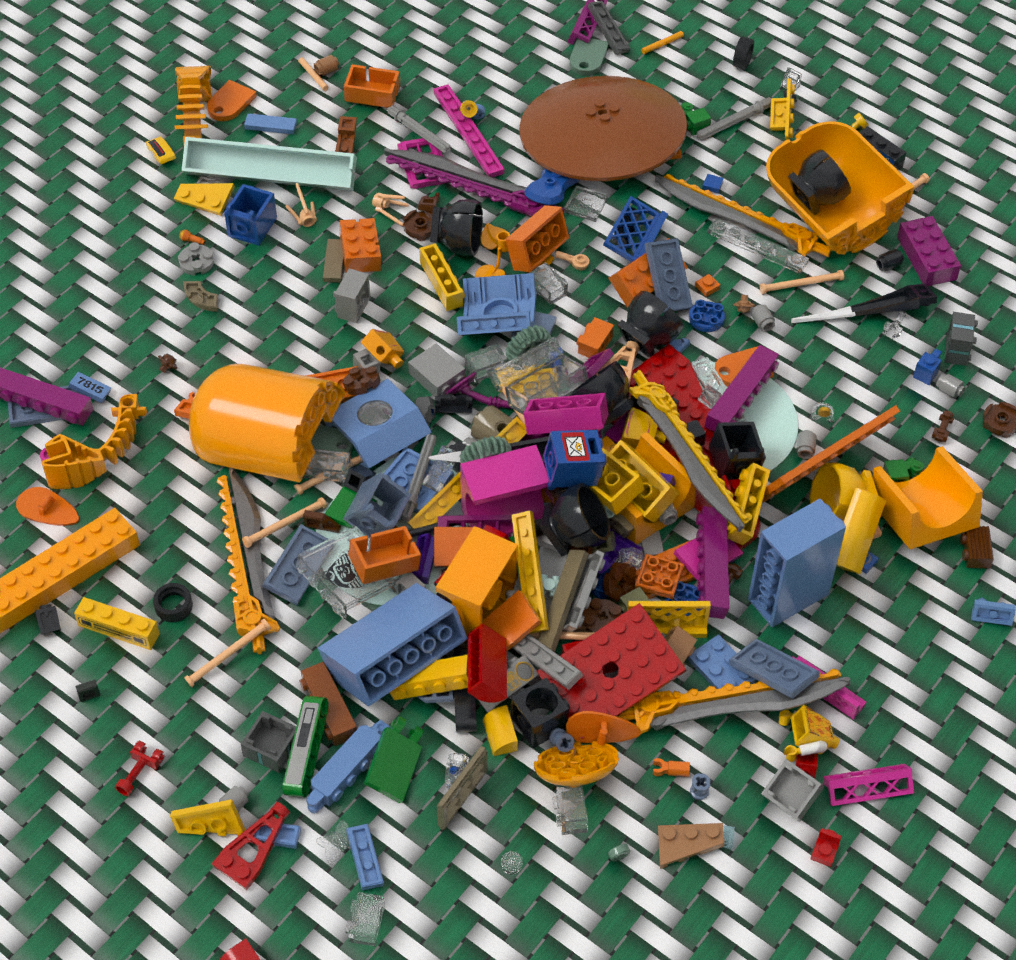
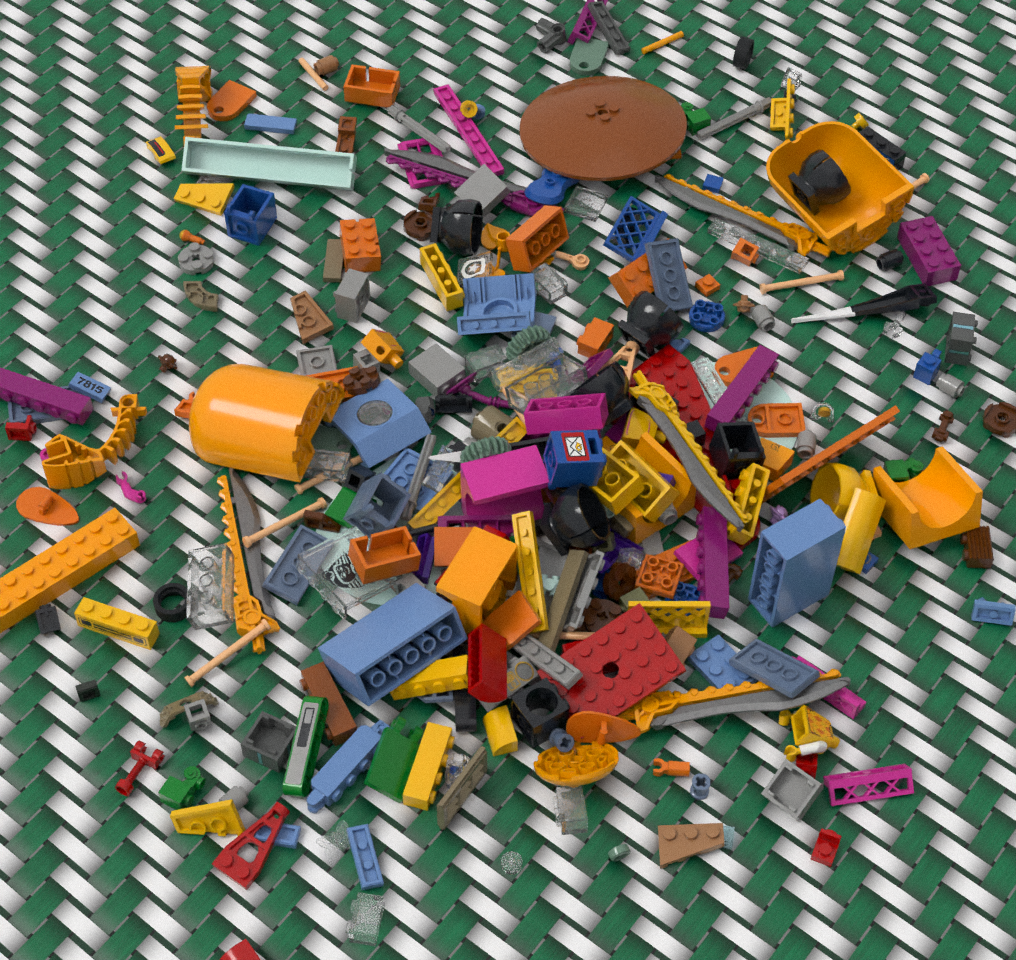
(21, 431): none -> red bracket
(129, 493): none -> dark pink arm
(175, 708): none -> dark tan piece
(179, 793): none -> green brick
(200, 719): none -> light grey brick
(210, 586): none -> clear brick
(307, 217): light nougat plant -> none
(309, 317): none -> medium nougat wing
(316, 360): none -> light grey tile
(382, 201): light nougat plant -> none
(427, 766): none -> yellow brick
(474, 266): none -> clear tile
(483, 187): none -> light grey brick
(553, 33): none -> dark grey piece
(709, 396): clear tile -> none
(744, 247): none -> orange brick
(777, 458): none -> light orange torso
(778, 419): none -> orange tile
(778, 513): none -> lavender plant

